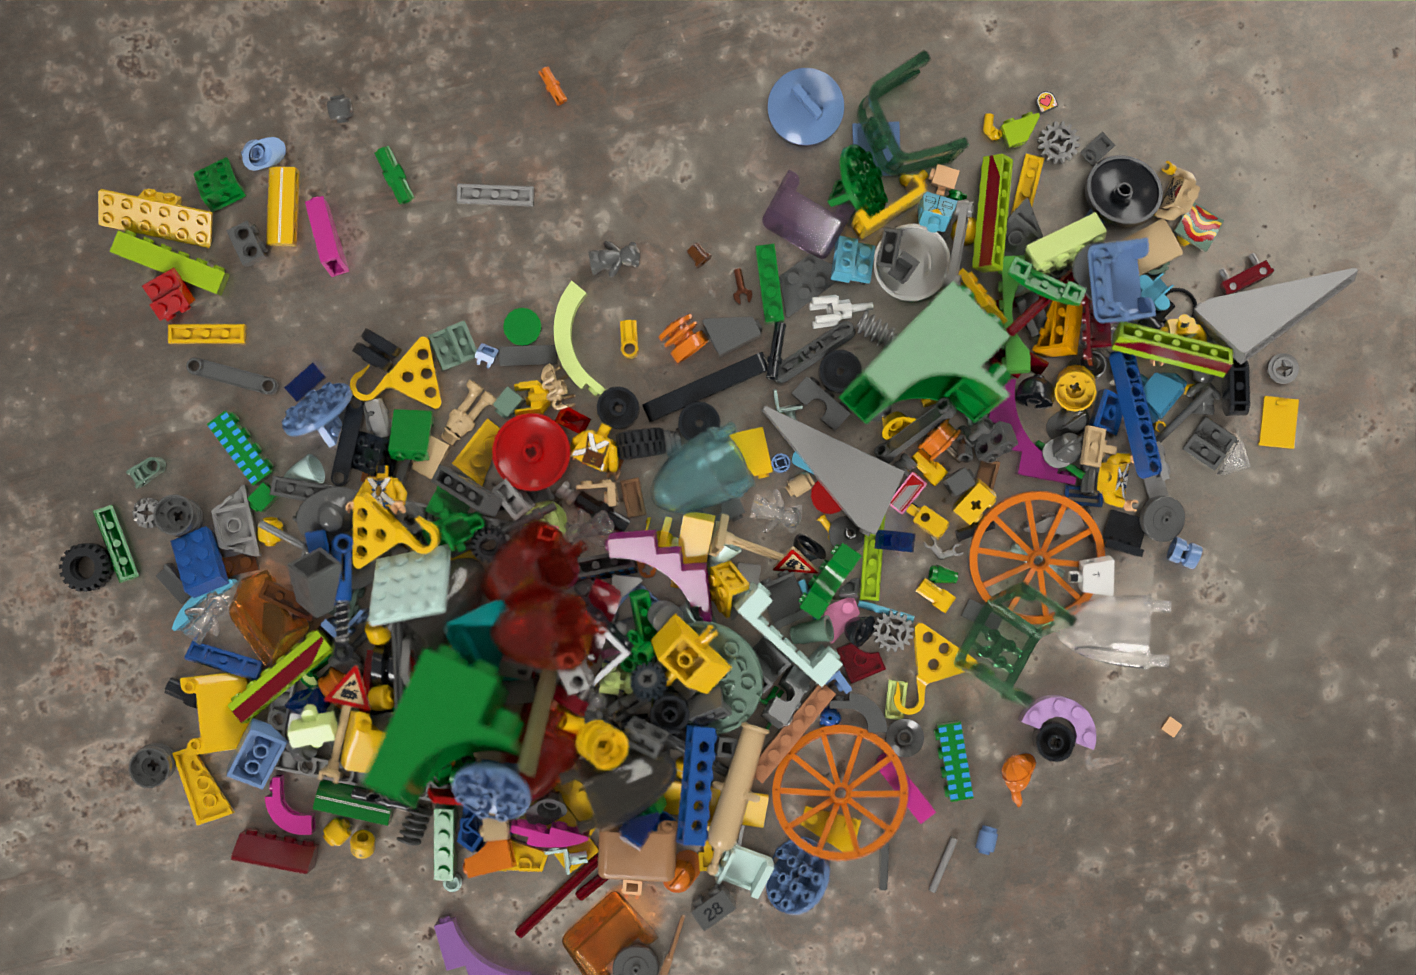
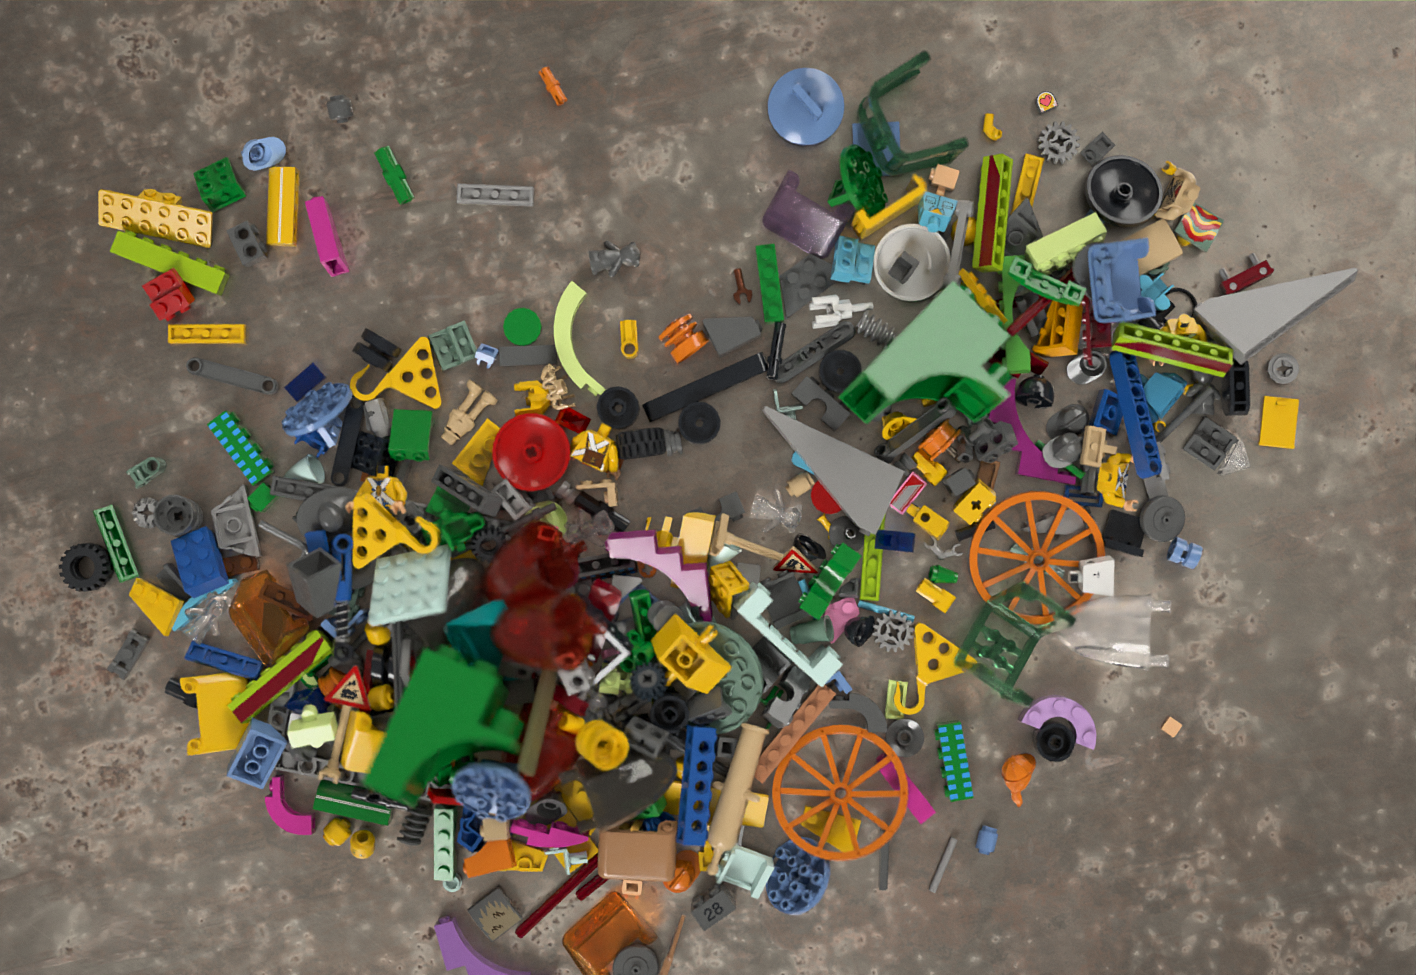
(128, 654): none -> dark grey plate
(147, 774): dark grey wheel -> none
(157, 604): none -> yellow wing
(201, 789): yellow wing -> none
(266, 537): yellow head -> none
(275, 851): dark red slope -> none
(315, 440): none -> blue cap
(438, 452): tan brick -> none
(494, 914): none -> slope
(508, 402): sand green brick -> none
(633, 497): medium nougat tile -> none
(639, 829): clear blue slope -> none
(698, 255): reddish brown bush -> none
(702, 473): clear light blue windscreen -> none
(754, 450): yellow slope -> none
(780, 463): medium blue wheel -> none
(836, 717): blue animal -> none
(859, 663): dark red tile -> none
(889, 247): dark grey brick -> none
(905, 178): yellow arm -> none
(956, 195): green plate -> none
(972, 610): dark grey tile -> none
(1018, 131): lime slope -> none
(1081, 396): yellow wheel -> none

